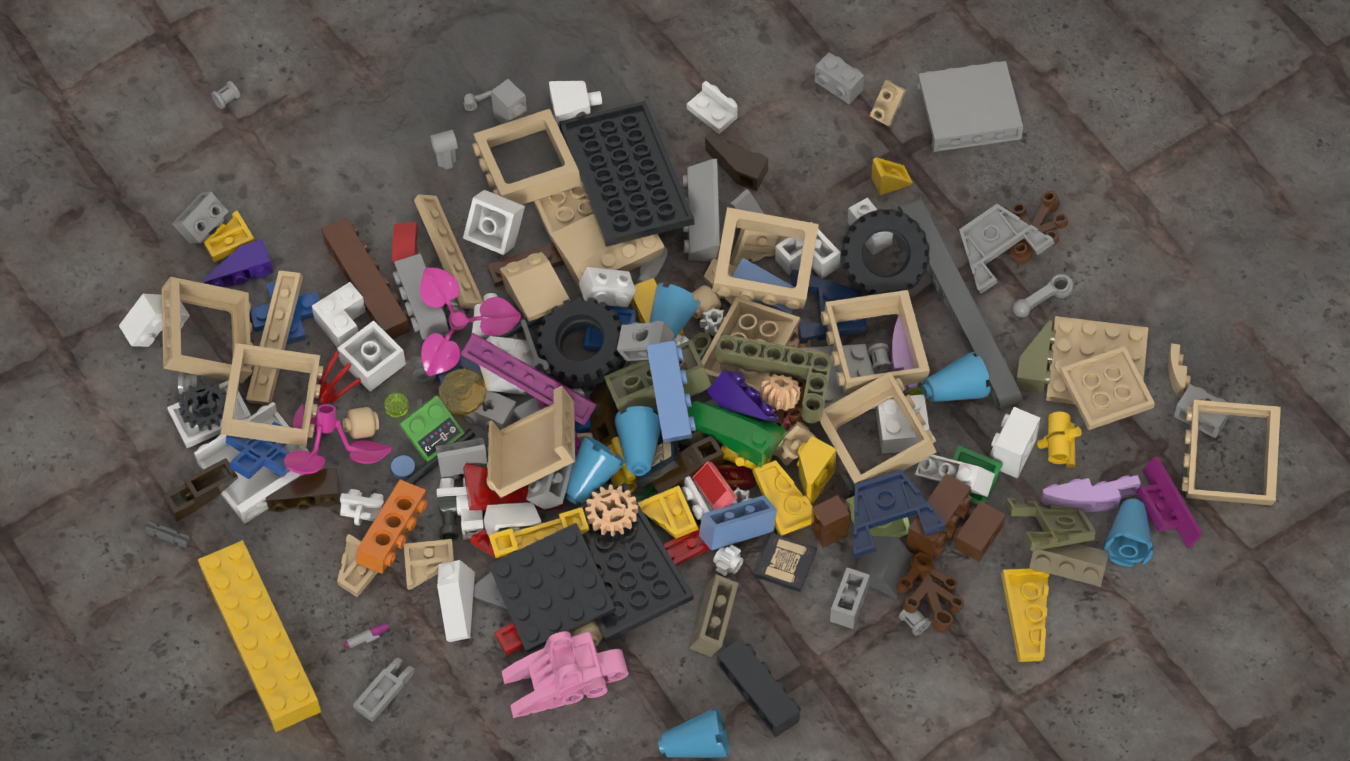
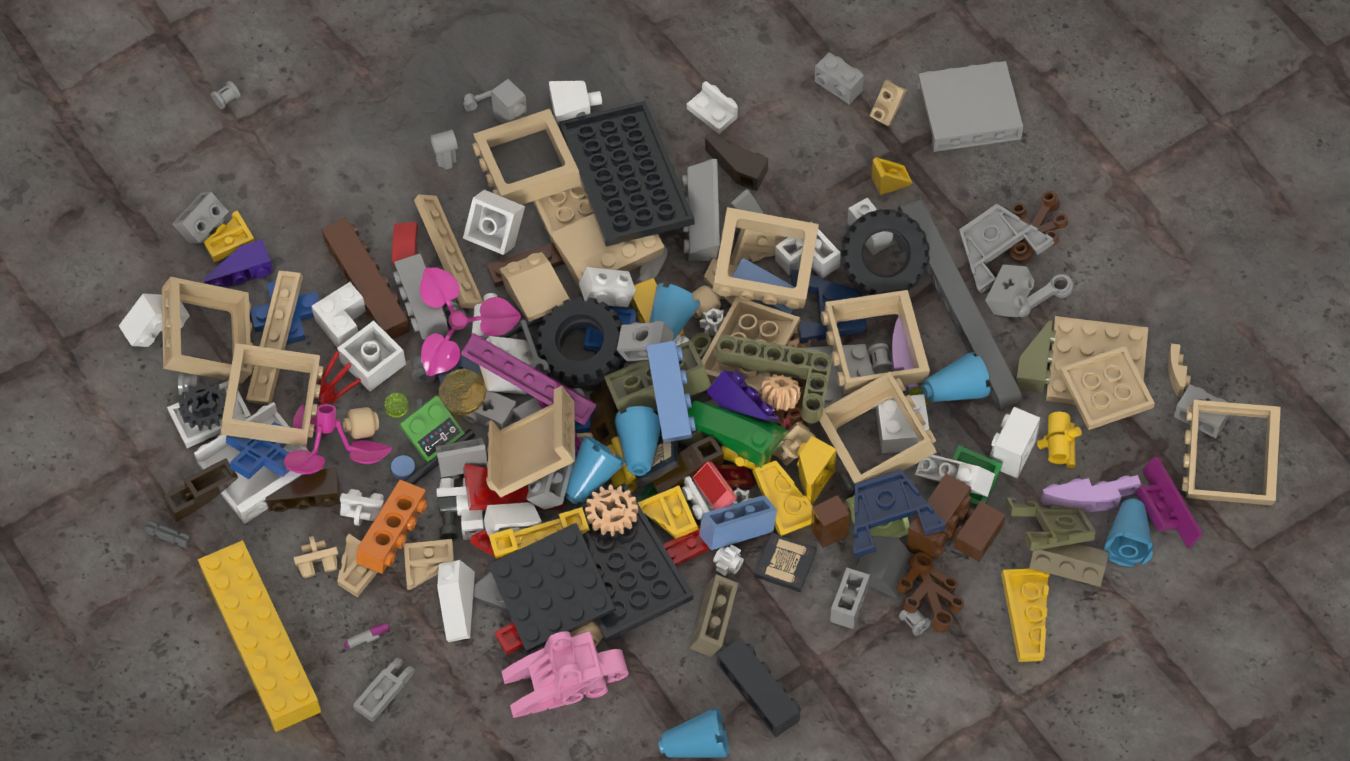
(306, 561): none -> tan hips
(1010, 290): none -> light grey brick

